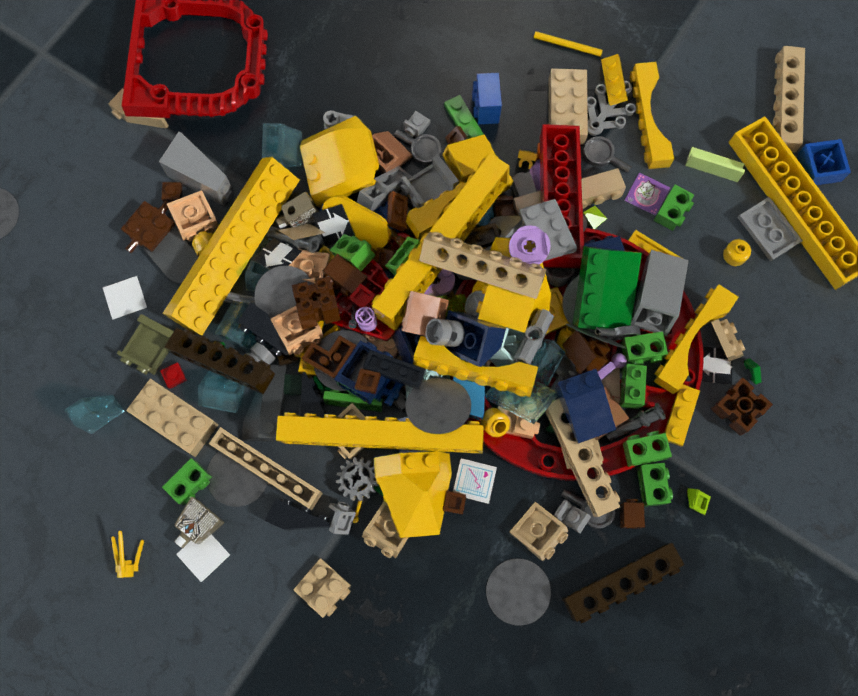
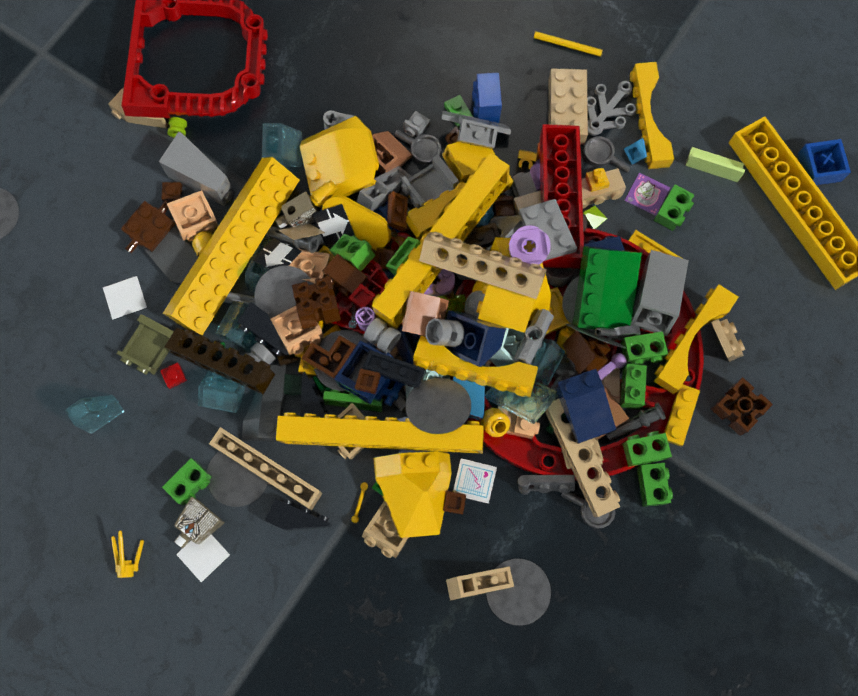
(172, 417): tan brick -> none
(176, 125): none -> lime wheel
(323, 193): none -> yellow cone
(323, 588): tan plate -> none
(342, 518): light grey bracket -> none
(359, 470): light grey gear -> none
(380, 334): none -> light grey wheel
(476, 130): none -> light grey plate
(479, 583): none -> tan slope
(540, 531): tan plate -> none
(546, 483): none -> flat silver plate
(572, 516): light grey bracket -> none
(597, 179): none -> yellow tile
(614, 79): yellow plate -> none
(632, 514): reddish brown brick -> none
(636, 151): none -> dark azure slope
(671, 565): dark brown brick -> none
(698, 500): lime slope -> none
(716, 366): sticker -> none
(737, 252): yellow head -> none
(754, 370): green tile -> none
(769, 229): light grey plate -> none
(790, 96): tan brick -> none

